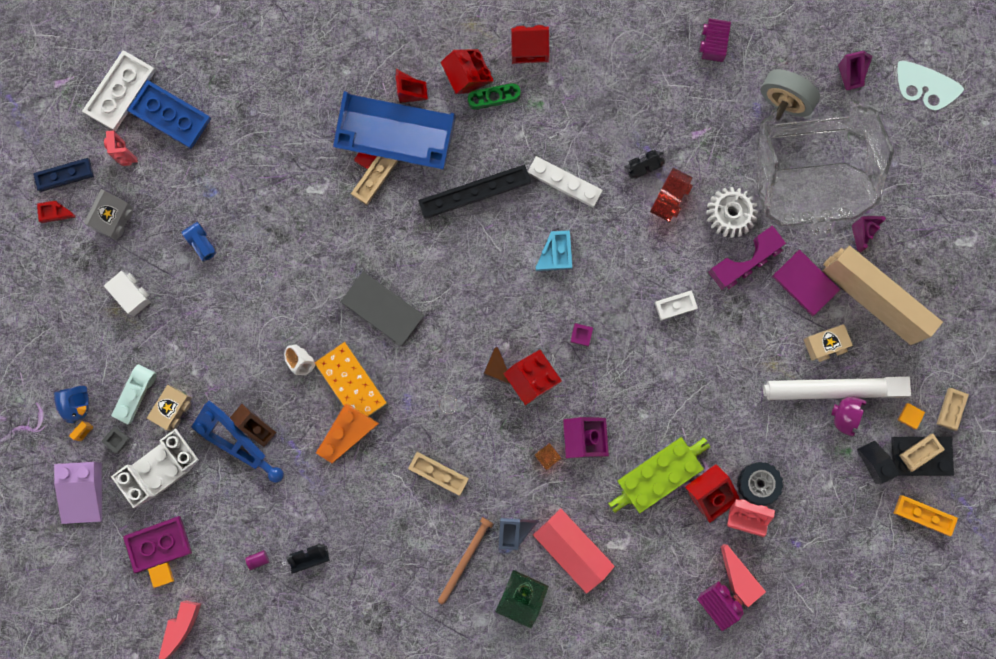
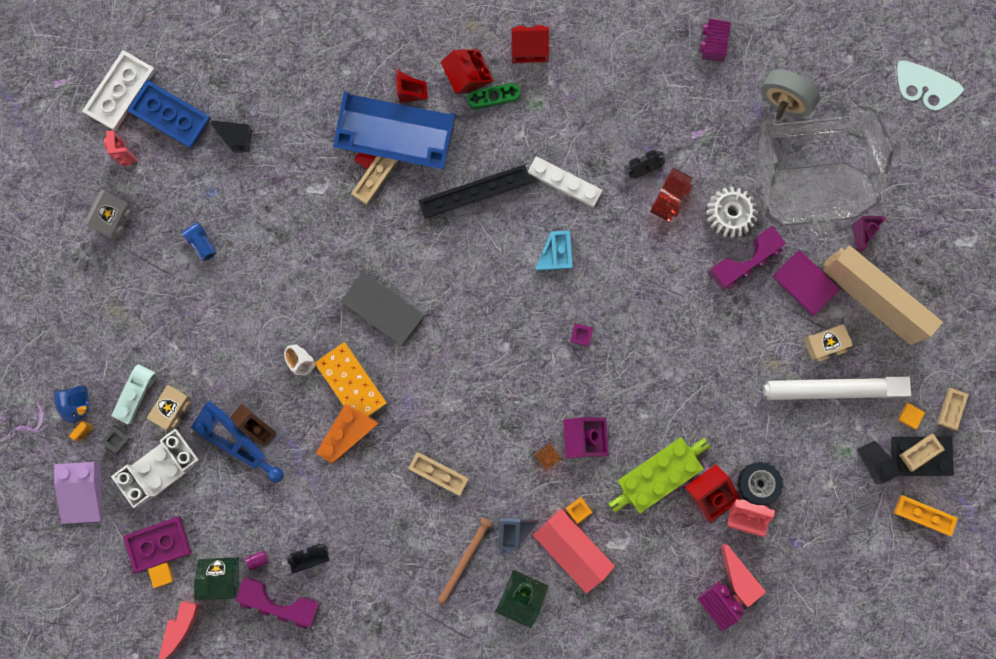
(53, 211): red tile -> none
(63, 174): dark blue tile -> none
(127, 293): white brick -> none
(216, 579): none -> clear green slope
(235, 135): none -> black slope
(254, 594): none -> magenta arch
(496, 367): reddish brown slope -> none
(532, 377): red brick -> none
(578, 510): none -> light orange tile
(676, 305): white plate -> none
(848, 414): magenta cylinder -> none
(854, 69): magenta slope -> none

